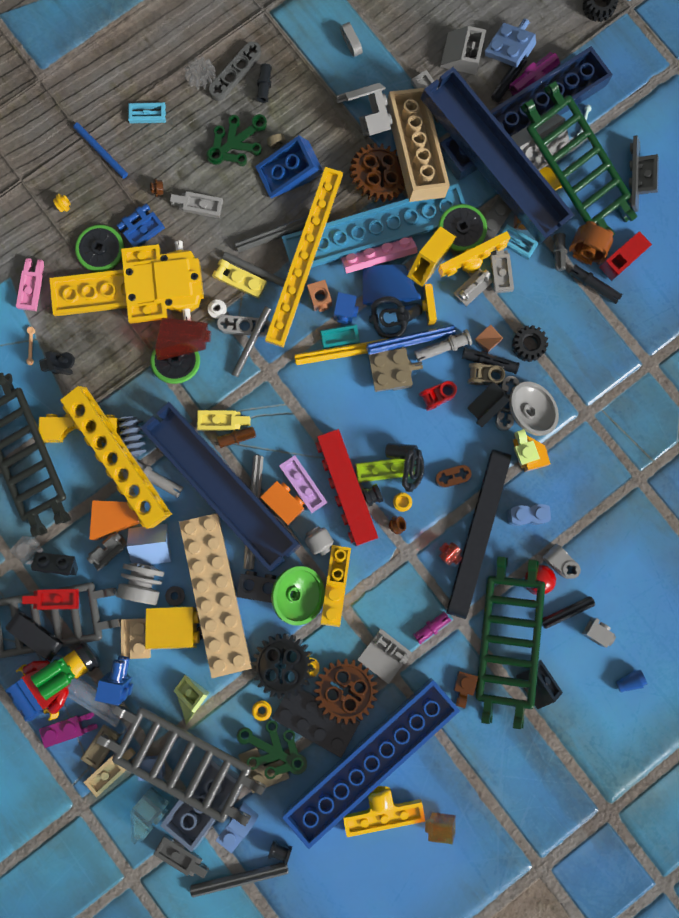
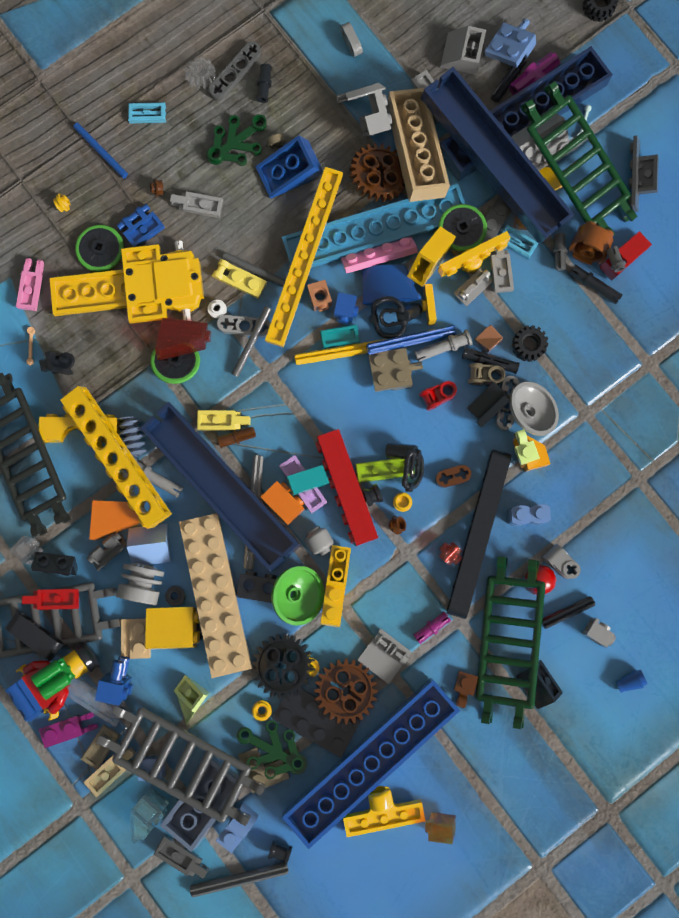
(270, 234): dark grey axle -> none
(307, 480): none -> teal tile
(616, 259): none -> dark grey pin

